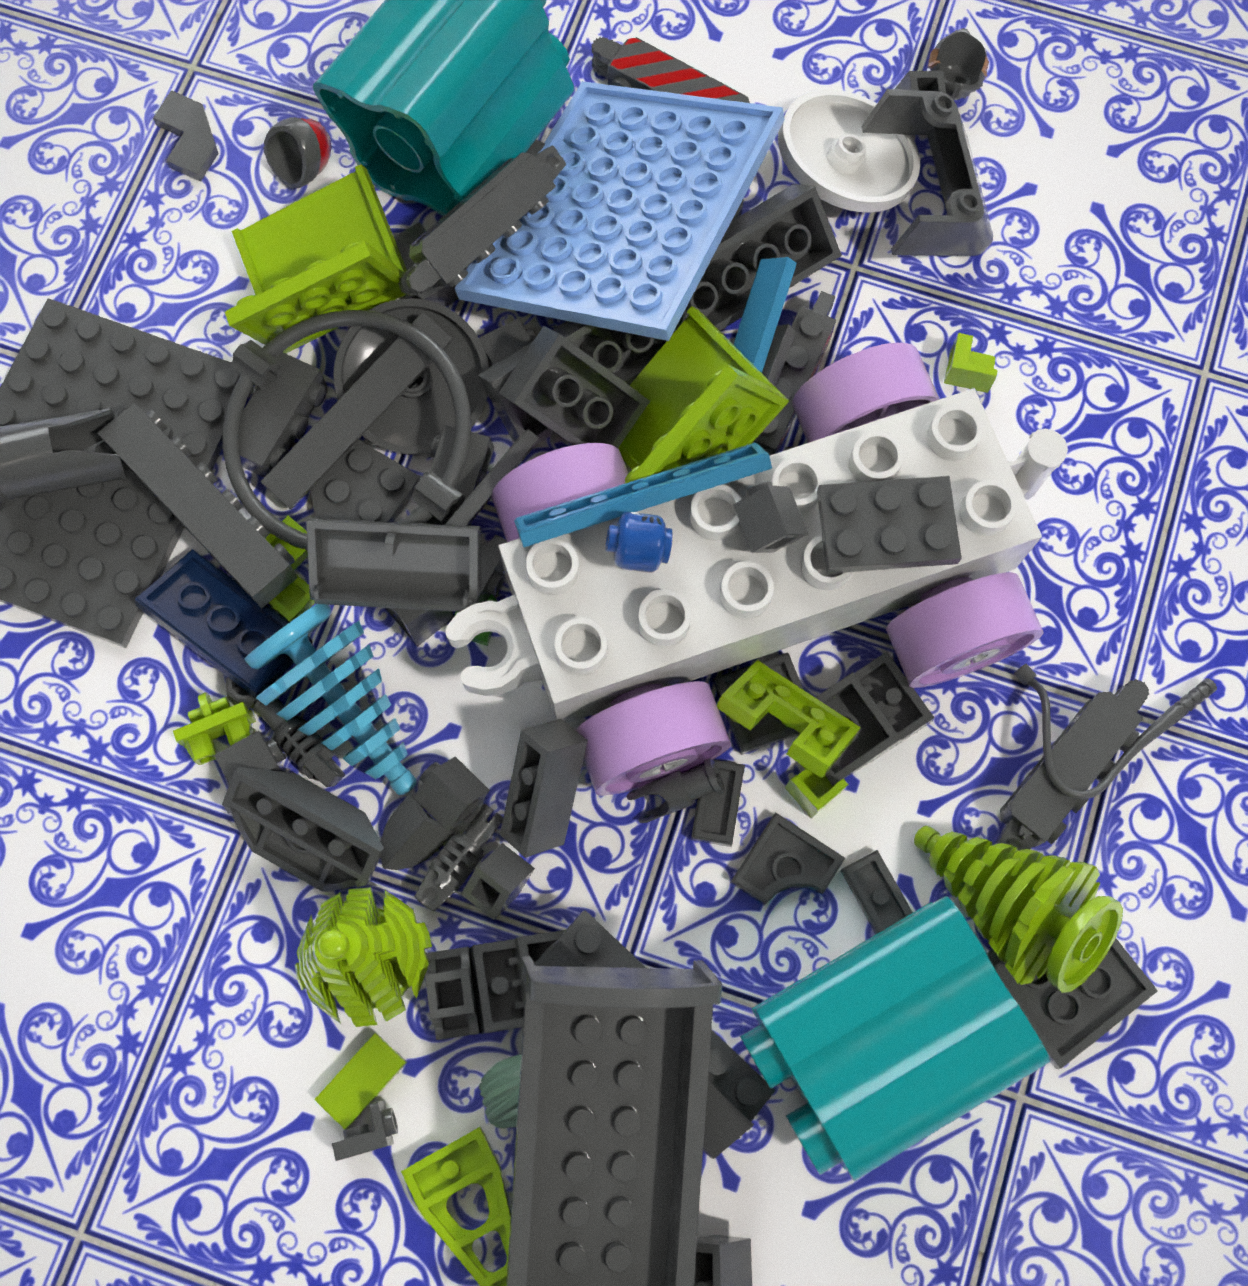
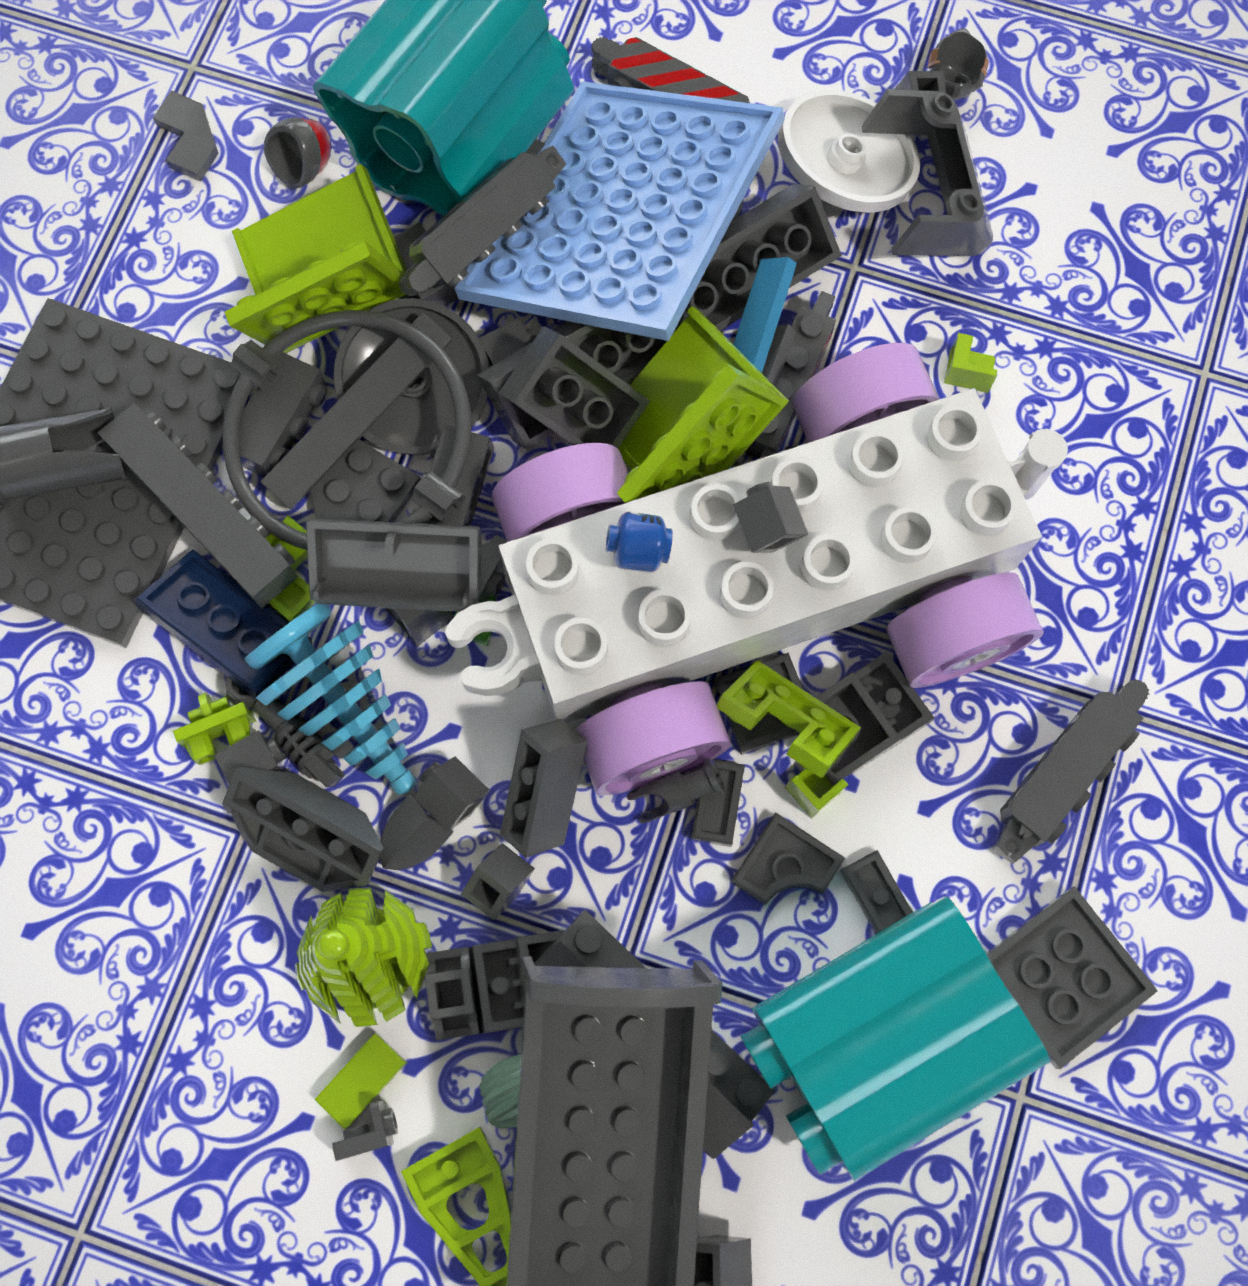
(457, 860): dark grey hinge -> none
(484, 491): dark grey tile -> none
(642, 494): dark azure tile -> none
(888, 524): dark grey plate -> none
(1028, 905): lime plant -> none
(1158, 727): dark grey piece -> none

